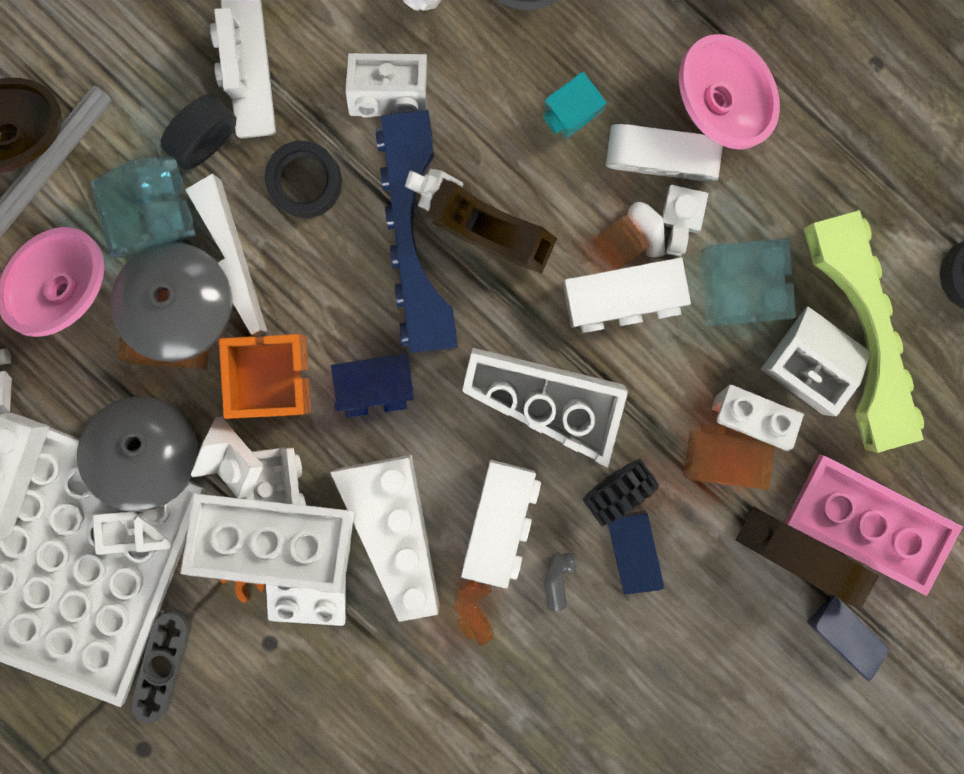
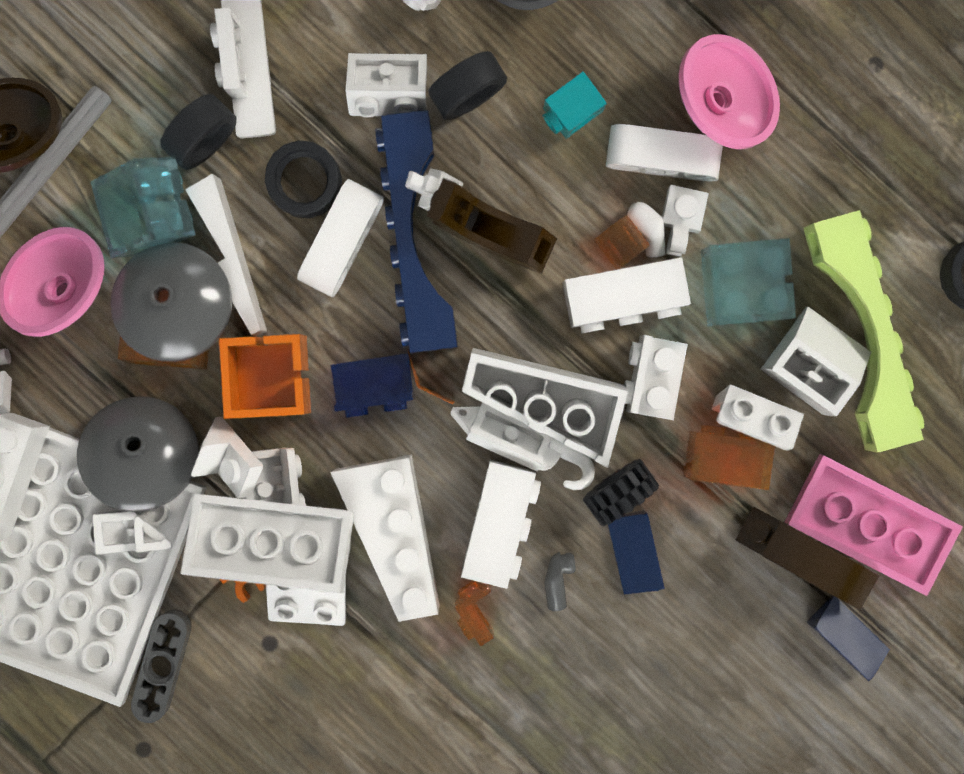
(340, 238): none -> white beam
(426, 389): none -> orange sticker
(467, 85): none -> black tyre
(519, 442): none -> white plate
(655, 377): none -> white bracket

